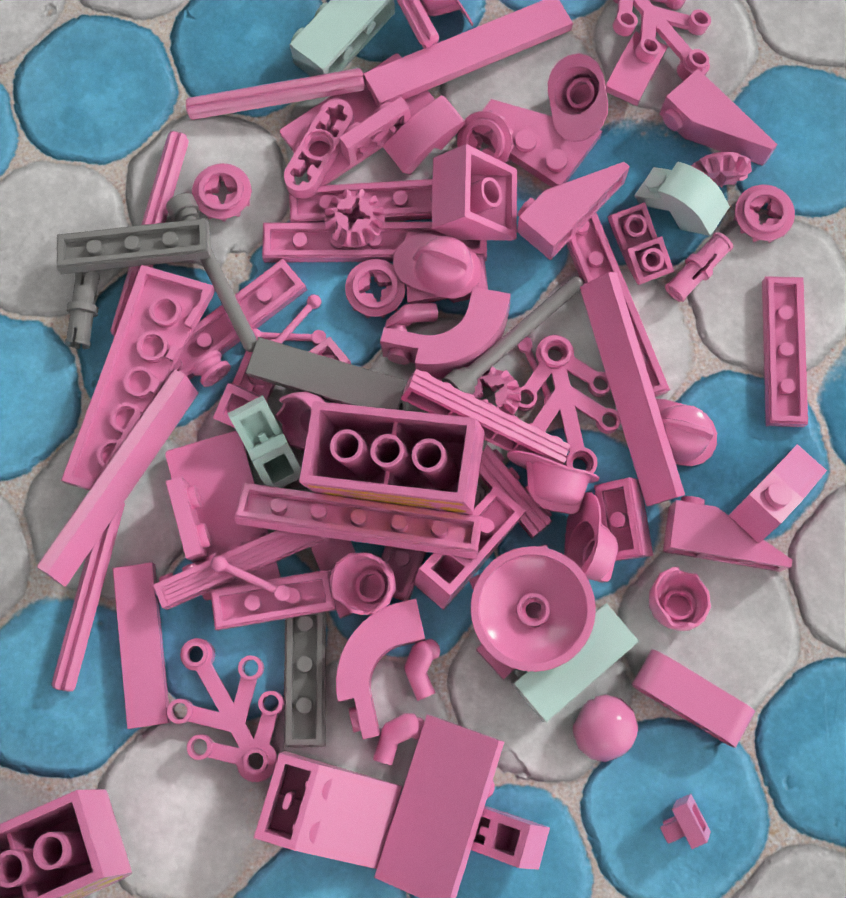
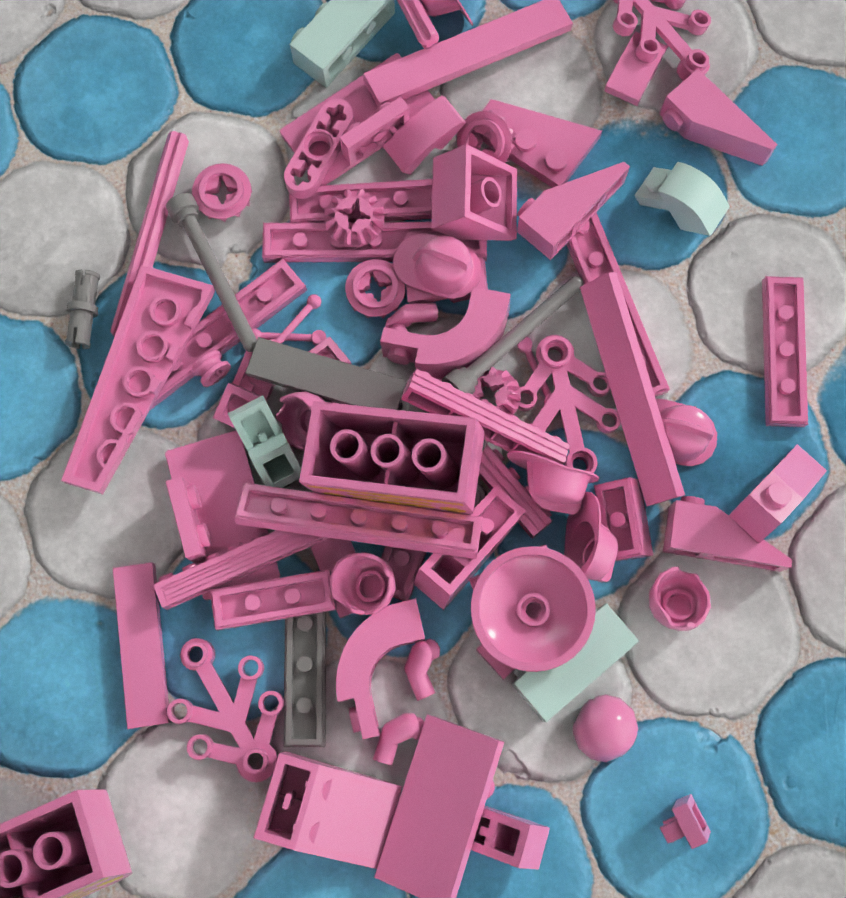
(84, 608): bright pink axle -> none
(118, 479): bright pink tile -> none
(133, 246): light grey tile -> none
(275, 94): bright pink axle -> none
(280, 592): bright pink hinge -> none
(577, 97): bright pink piece -> none
(639, 244): bright pink slope -> none
(693, 698): bright pink beam -> none
(699, 267): bright pink pin -> none
(724, 167): bright pink gear -> none
(779, 208): bright pink gear -> none

